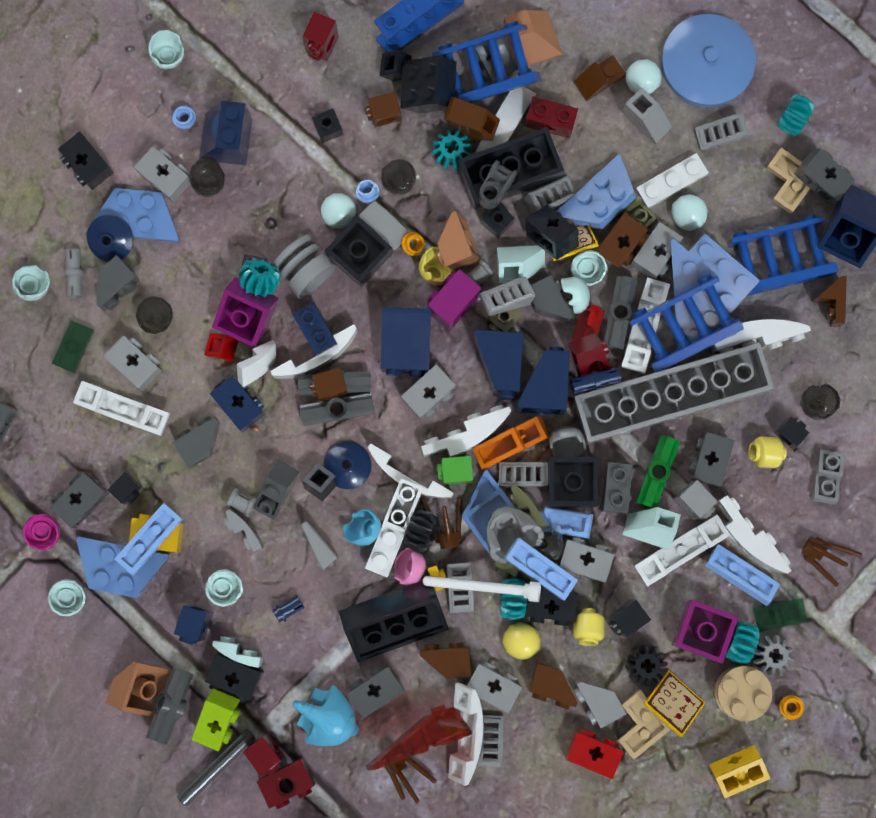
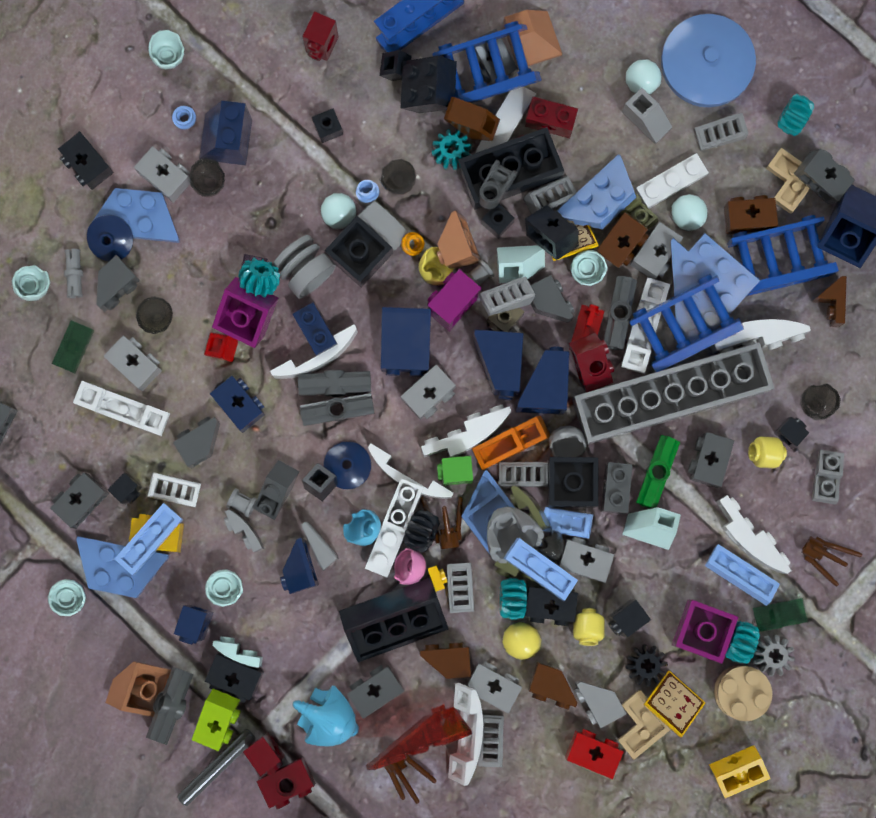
(41, 532): dark pink hair -> none
(153, 486): none -> white slope
(256, 366): white slope -> none
(288, 609): dark blue pin -> none
(299, 569): none -> dark blue slope
(328, 385): reddish brown brick -> none
(383, 109): reddish brown brick -> none
(529, 591): white piece -> none
(579, 291): light aqua hair -> none
(595, 380): dark blue pin -> none
(599, 77): reddish brown slope -> none
(682, 550): white slope -> none
(696, 501): light grey brick -> none
(738, 221): none -> reddish brown brick
(797, 712): light orange plate -> none

